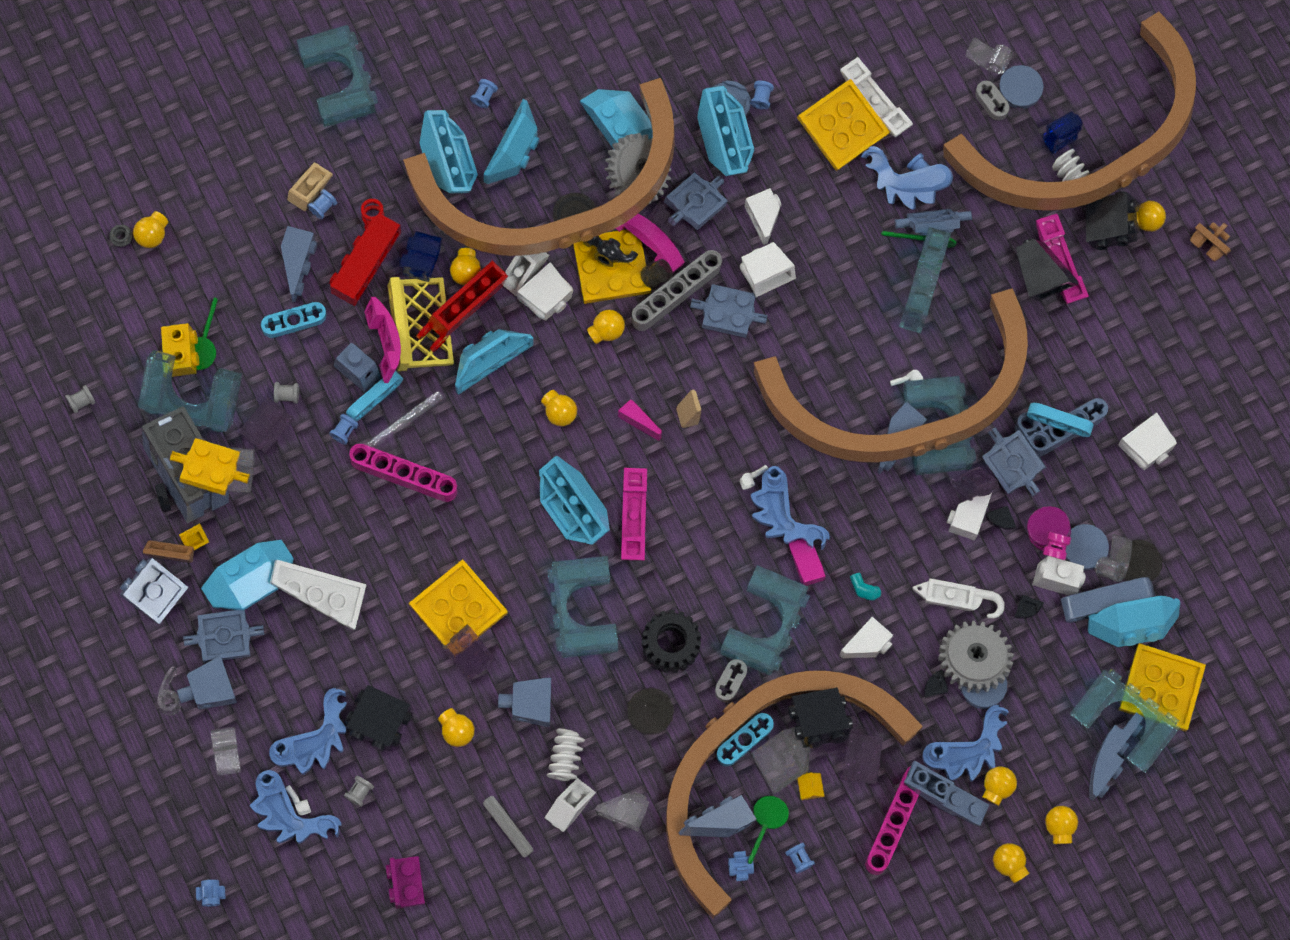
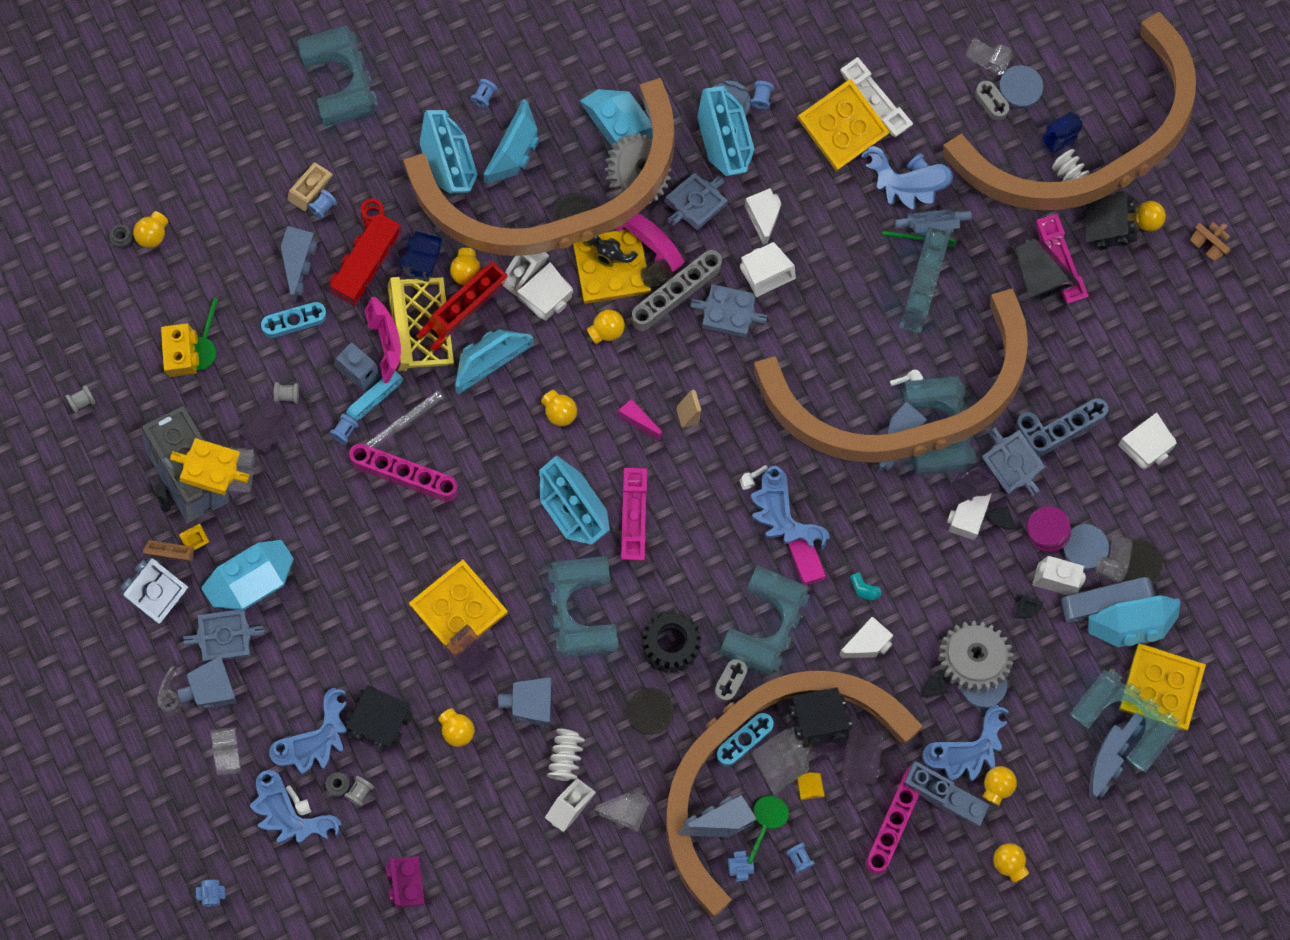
(159, 396): clear light blue arch -> none
(324, 592): white wing -> none
(342, 789): none -> dark grey plate
(508, 826): light grey axle -> none
(958, 596): white plate -> none
(1057, 540): dark pink wheel -> none
(1060, 419): medium azure beam -> none
(1062, 824): yellow piece -> none

